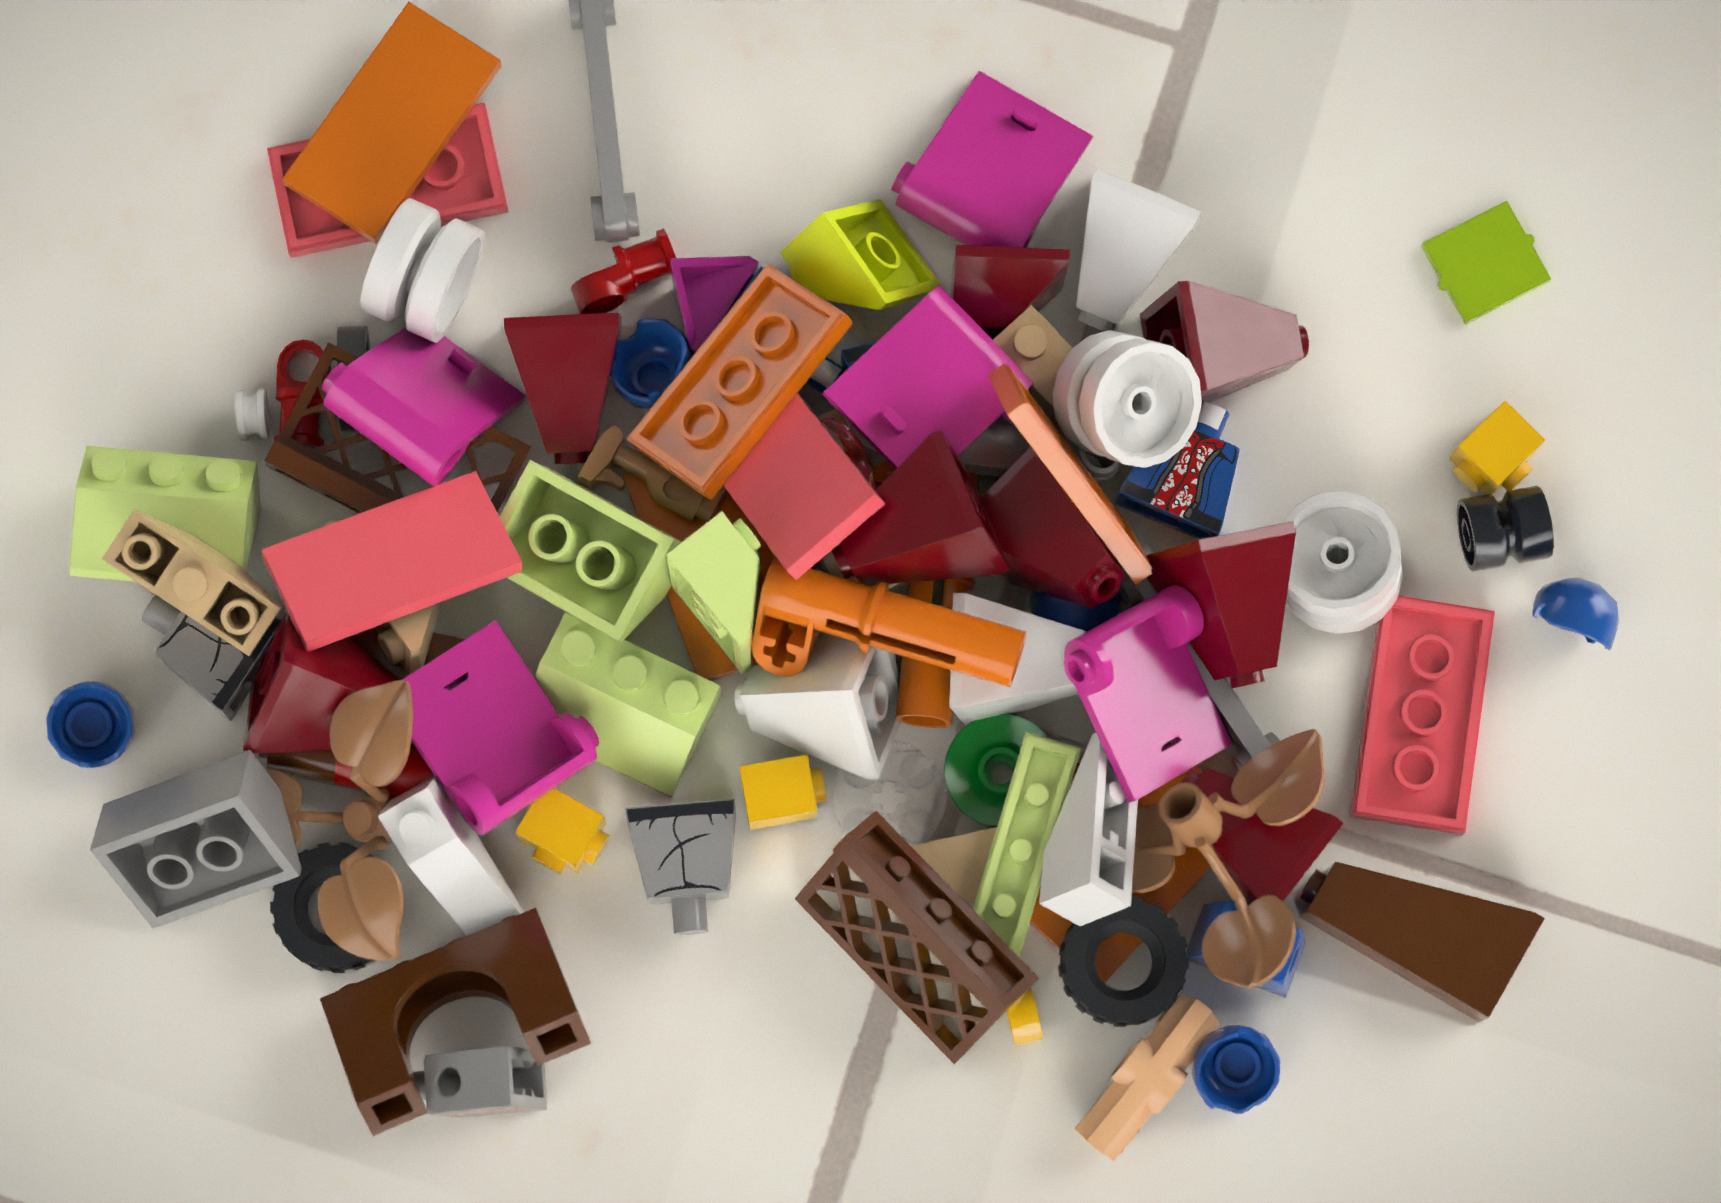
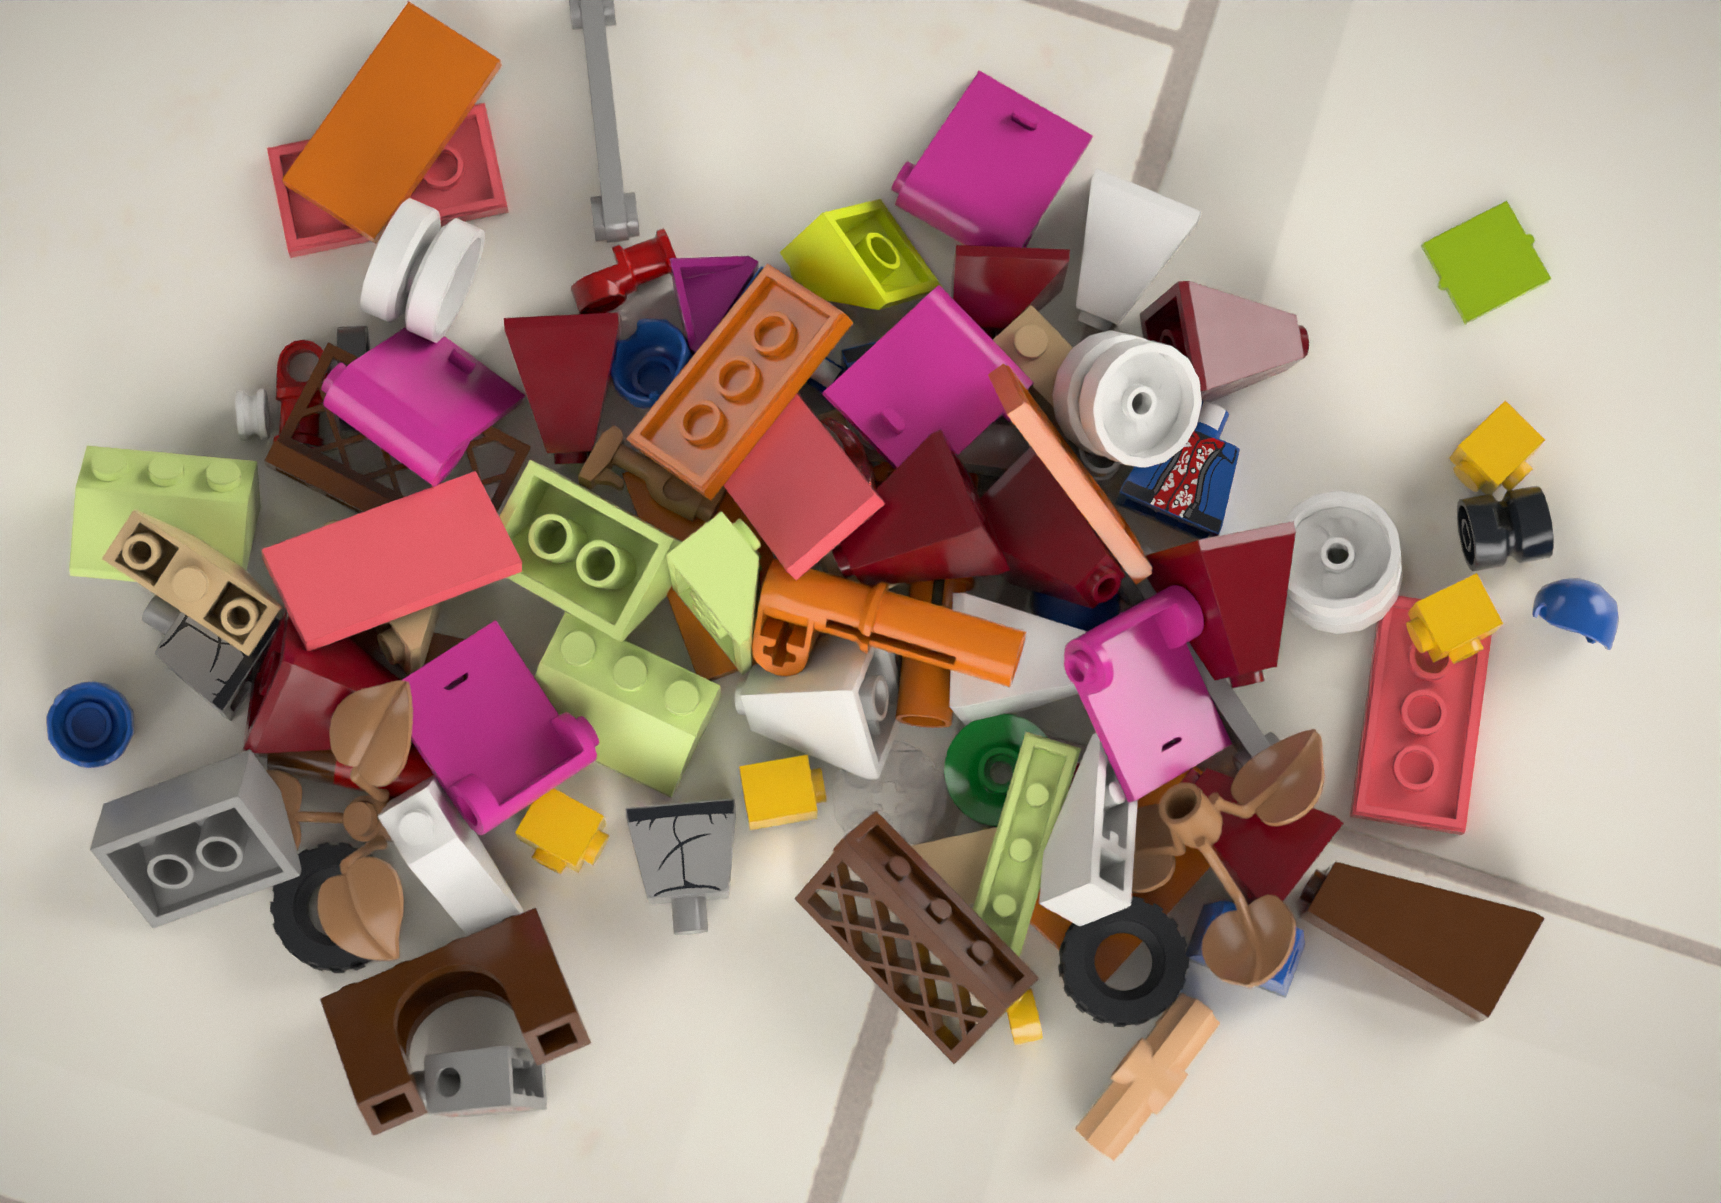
(1236, 1069): blue hair -> none
(1454, 621): none -> yellow brick

